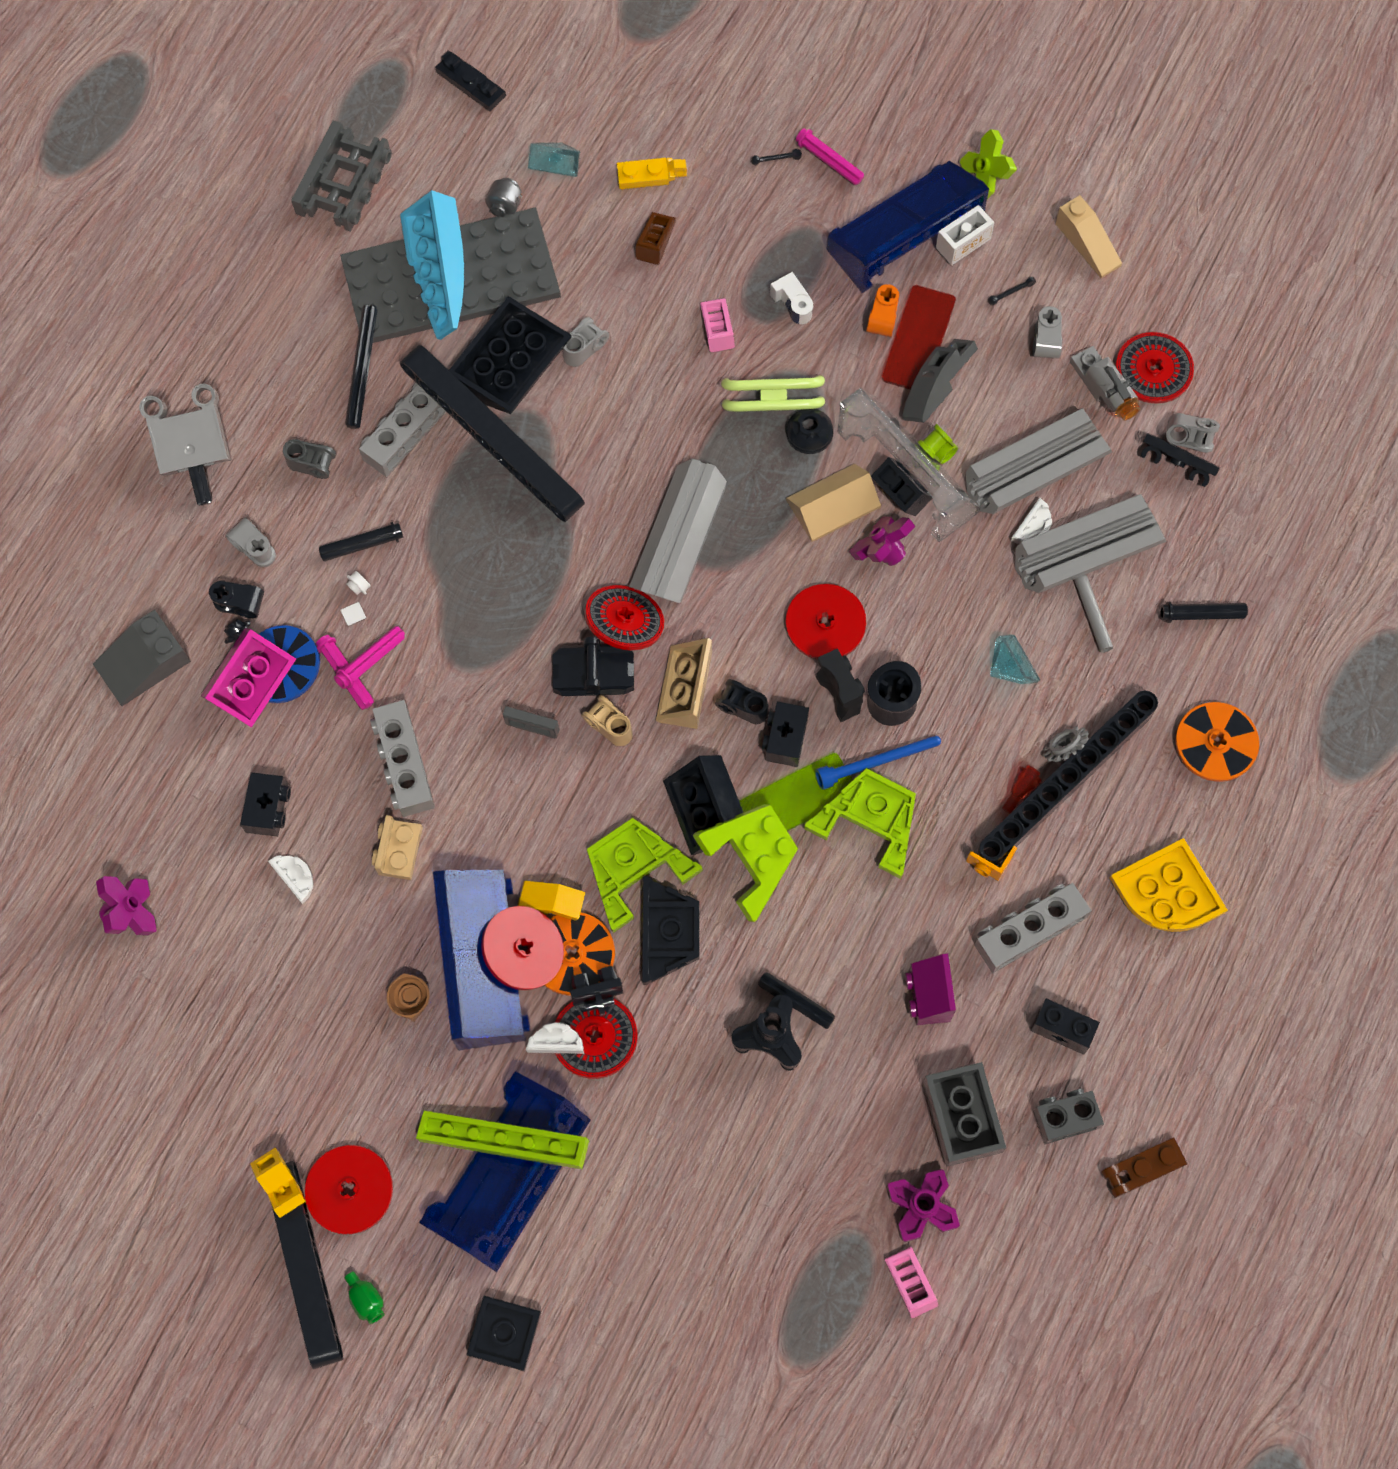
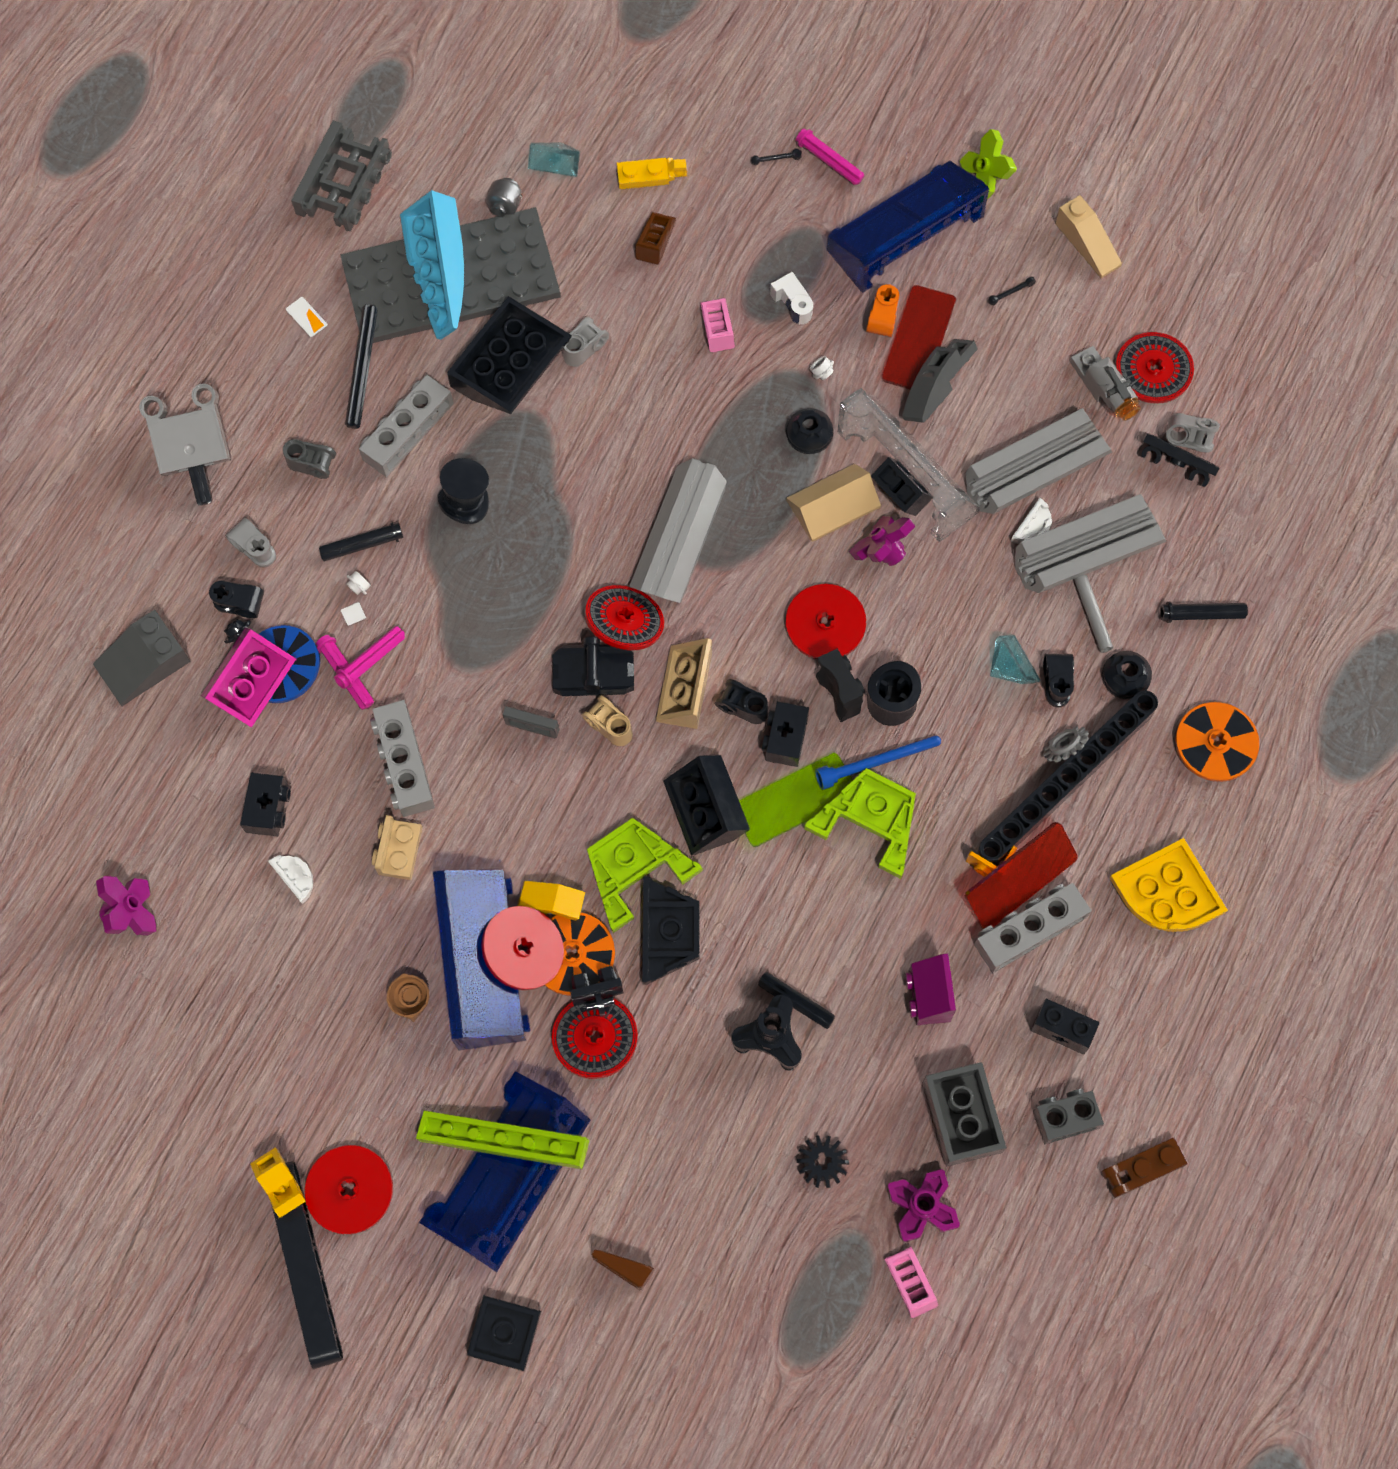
(306, 316): none -> white sticker
(364, 1299): green plant -> none
(464, 491): none -> black hat
(470, 81): black plate -> none
(492, 433): black beam -> none
(555, 1039): white tile -> none
(629, 1270): none -> reddish brown slope
(761, 846): lime wing -> none
(773, 394): yellowish green piece -> none
(816, 1171): none -> black gear
(822, 368): none -> white plate
(939, 445): lime piece -> none
(965, 235): white brick -> none
(1021, 876): none -> clear red piece
(1024, 782): clear red cone -> none
(1047, 335): light grey piece -> none
(1058, 674): none -> black piece
(1120, 684): none -> black piece

